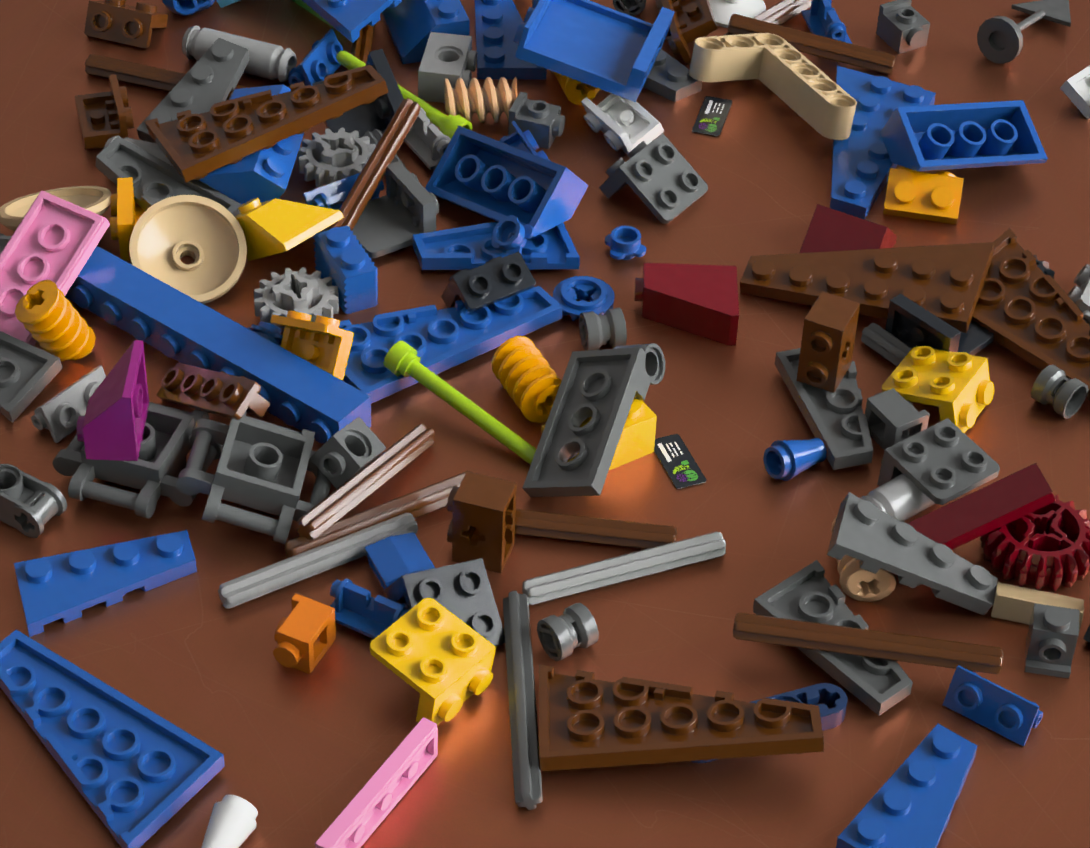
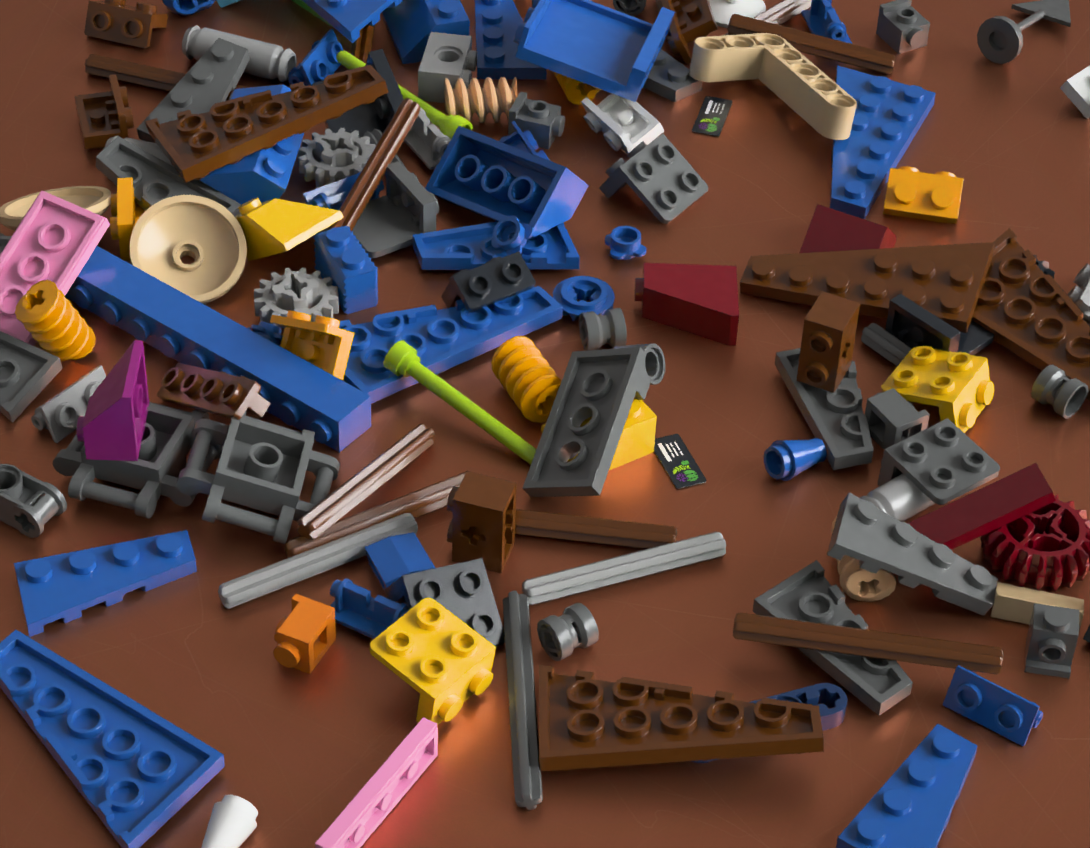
(347, 452): dark grey brick -> none
(962, 136): blue slope -> none

